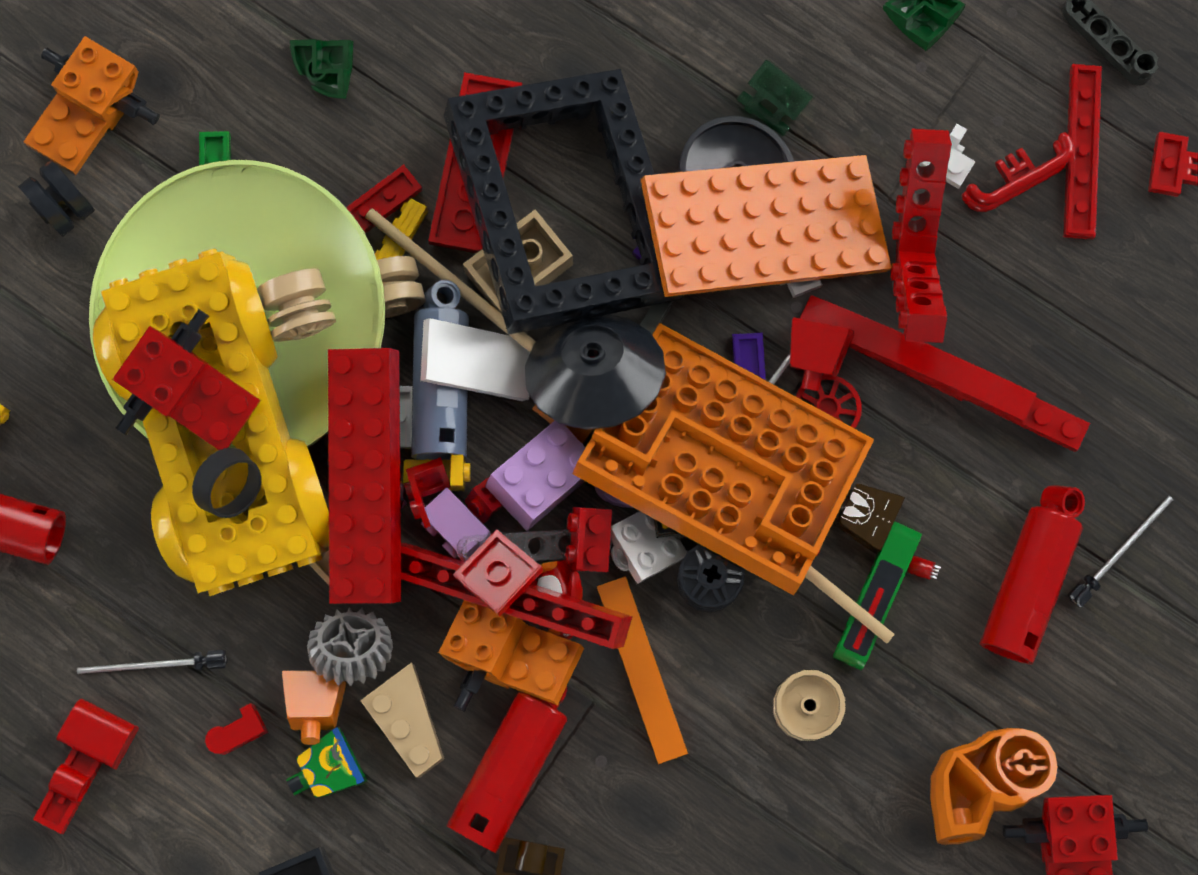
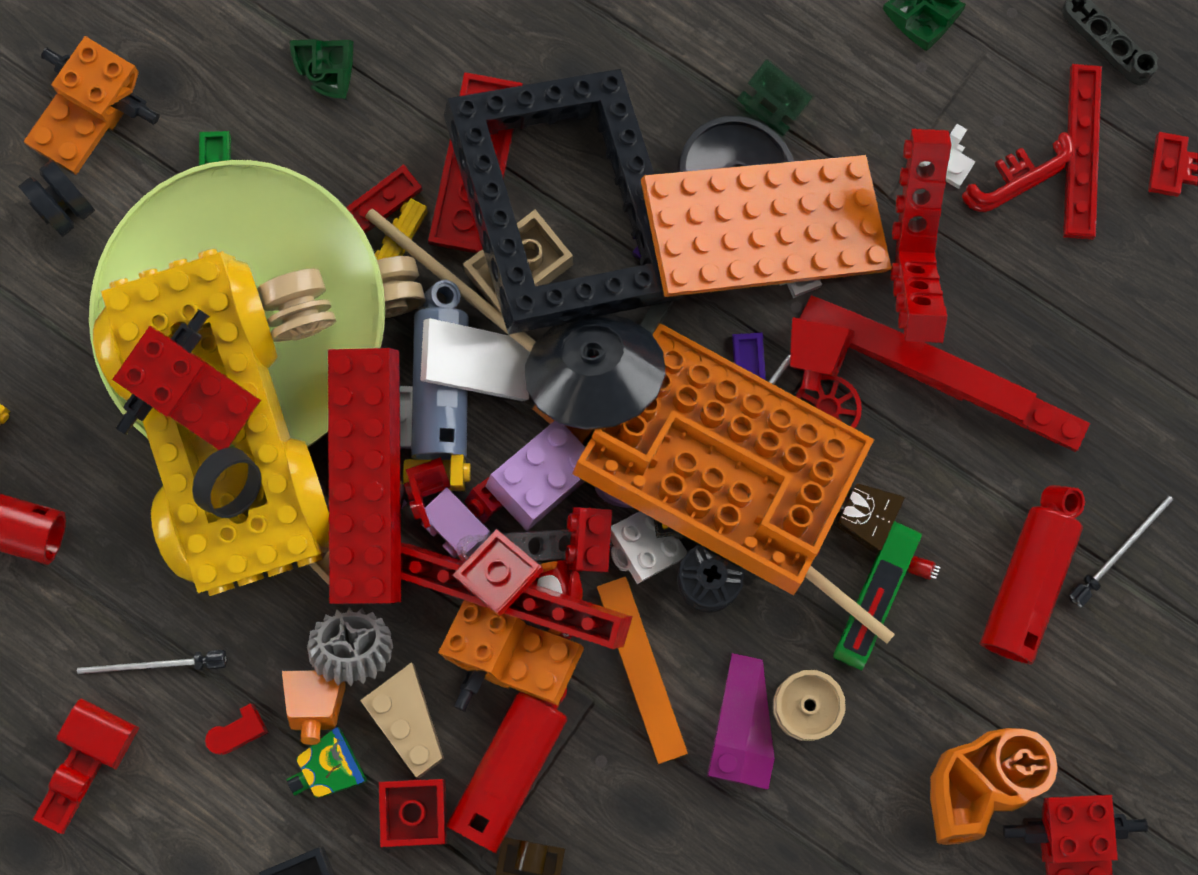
(412, 812): none -> red brick
(743, 733): none -> magenta wedge

